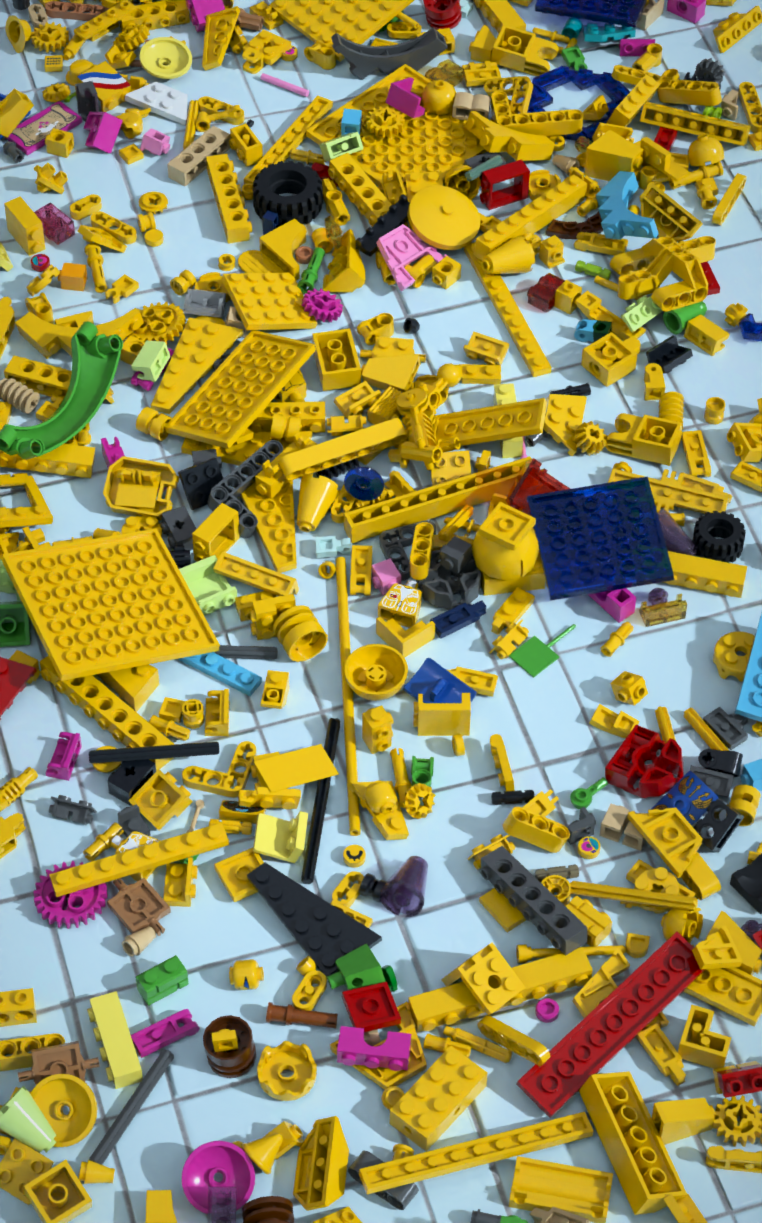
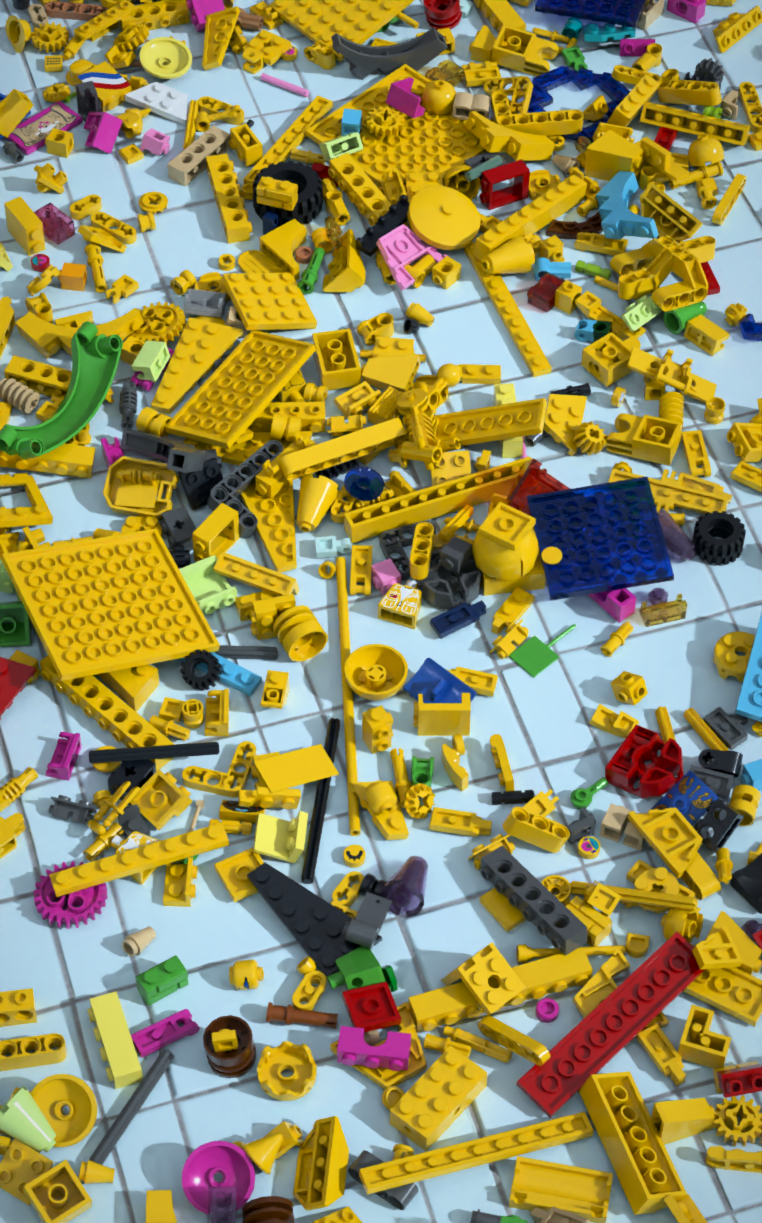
(58, 1060): medium nougat plate -> none
(96, 826): none -> yellow piece
(100, 796): none -> yellow plate
(128, 404): none -> dark grey hinge
(138, 906): medium nougat plate -> none
(154, 237): yellow tile -> none
(174, 451): none -> dark grey arch
(209, 678): none -> black tyre
(277, 193): none -> yellow brick
(314, 393): none -> yellow wheel
(322, 305): dark pink gear -> none
(368, 921): none -> dark grey door
(402, 30): yellow plate -> none
(405, 641): yellow panel -> none
(420, 314): none -> yellow cone
(451, 763): none -> yellow slope
(459, 822): none -> yellow hinge
(486, 348): yellow bracket -> none
(543, 266): none -> medium azure piece
(551, 555): none -> yellow piece
(572, 871): dark tan axle -> none
(601, 897): none -> yellow bracket
(618, 396): none -> yellow tile
(668, 354): black bracket -> none
(671, 373): none -> yellow piece
(707, 574): yellow brick -> none
(724, 865): none -> yellow axle

